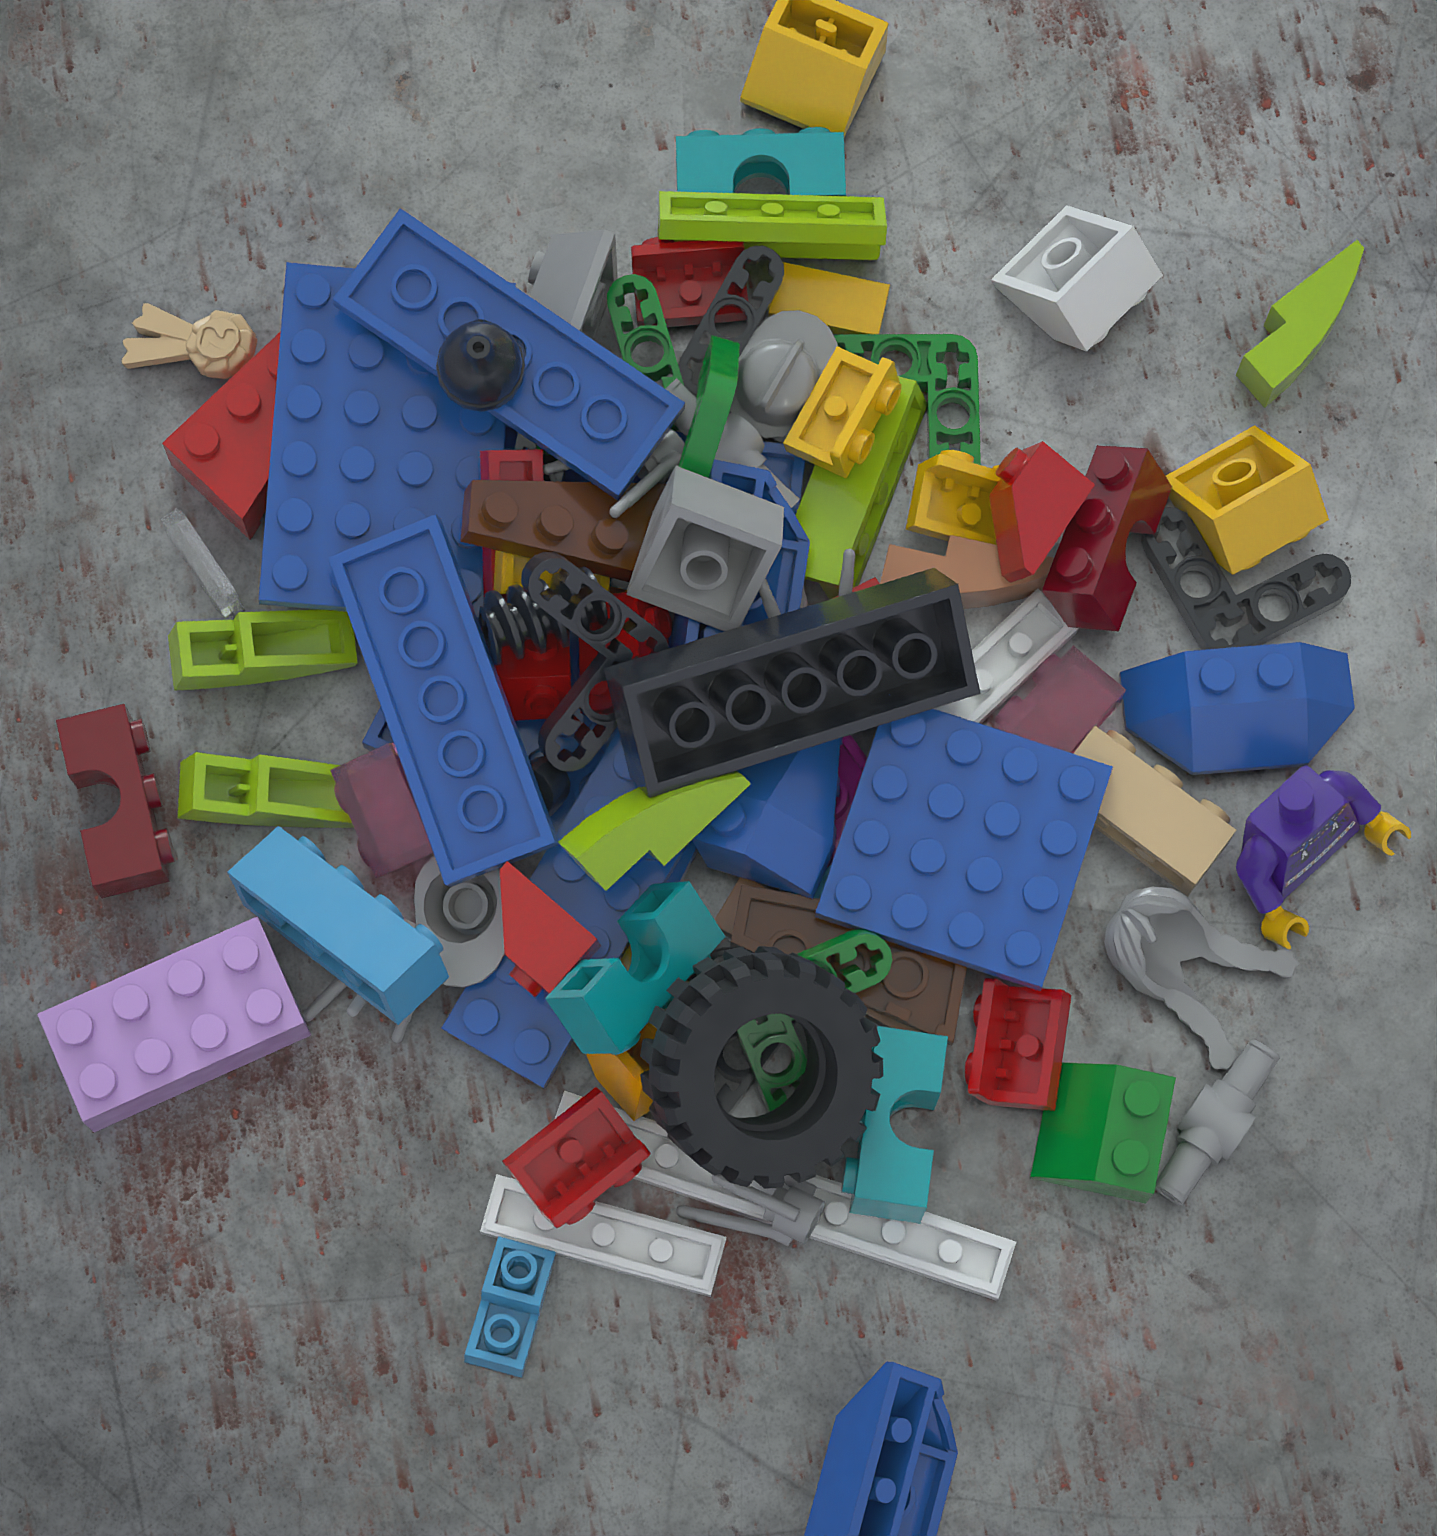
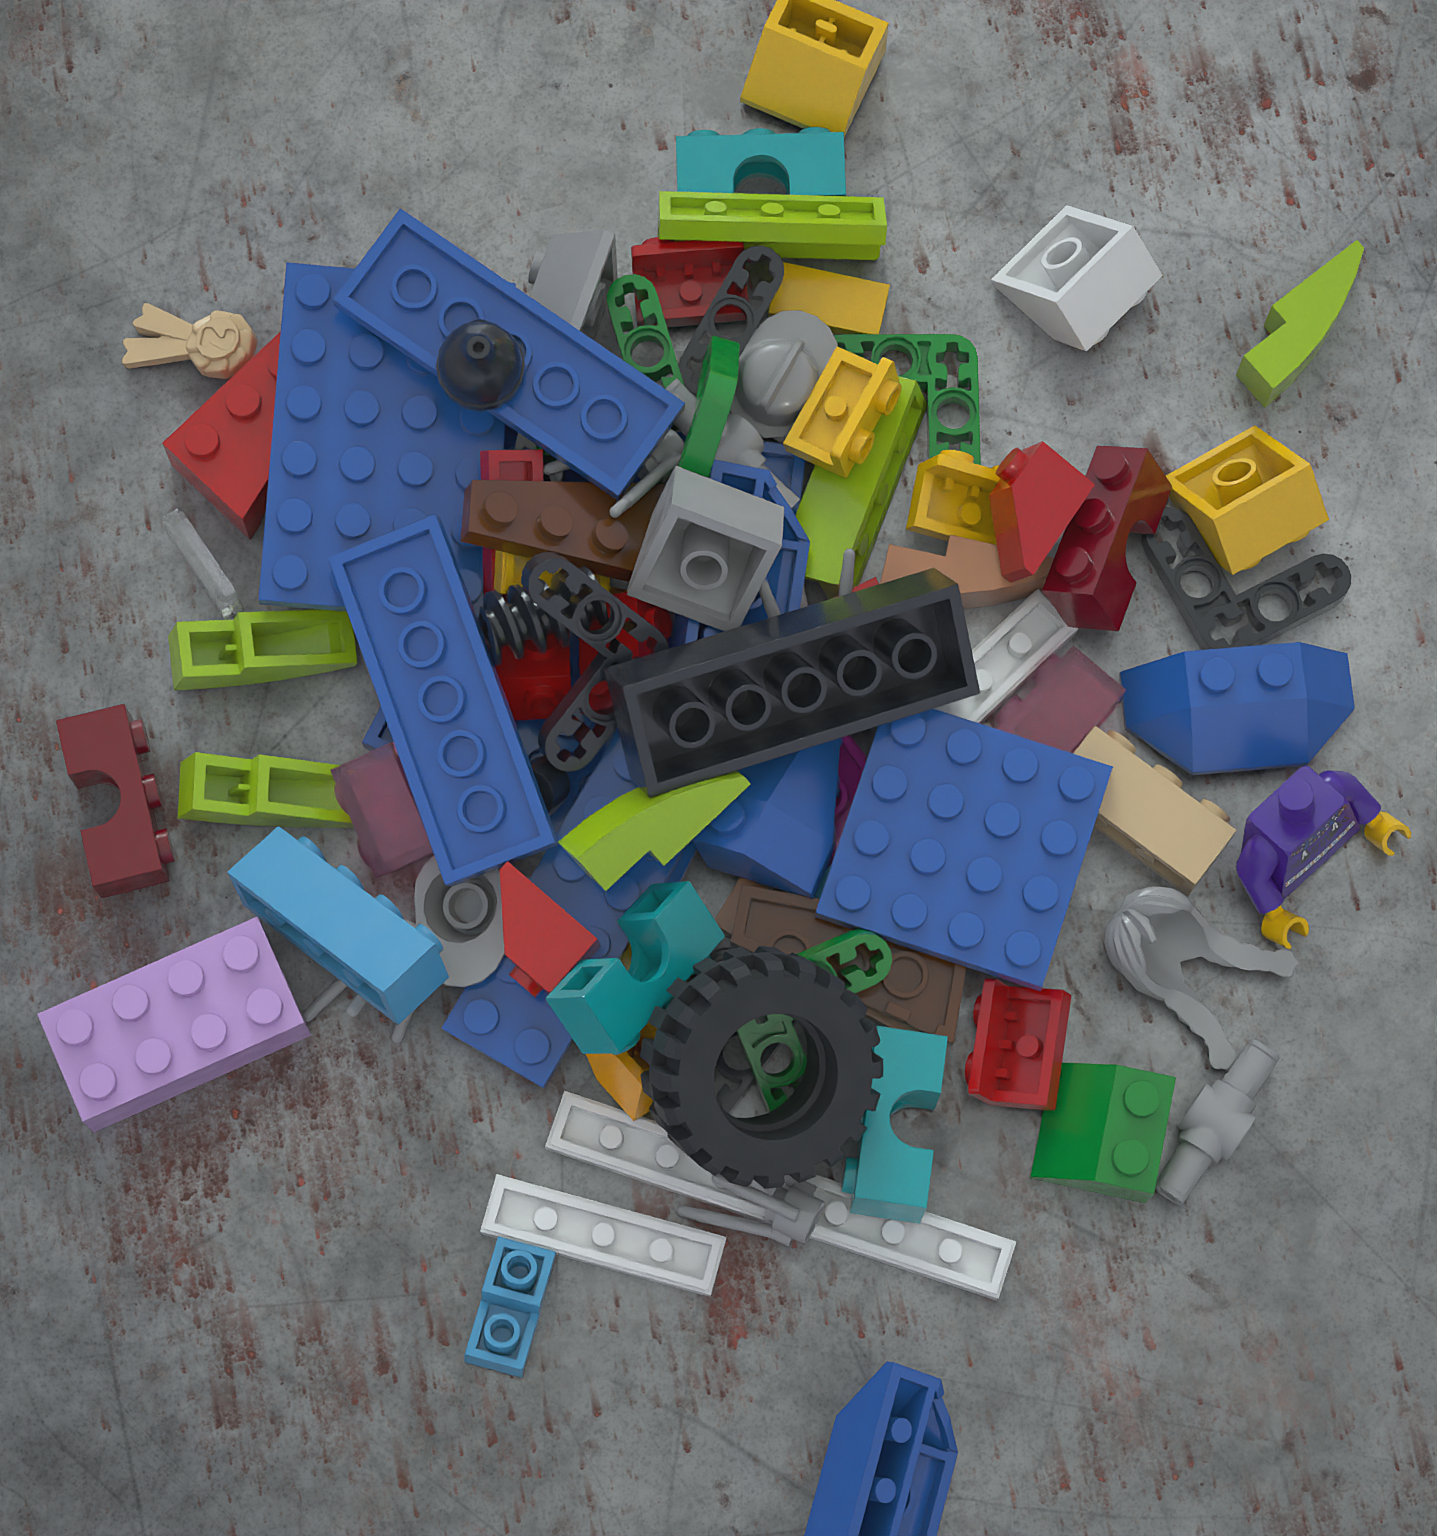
(577, 1159): red bracket -> none

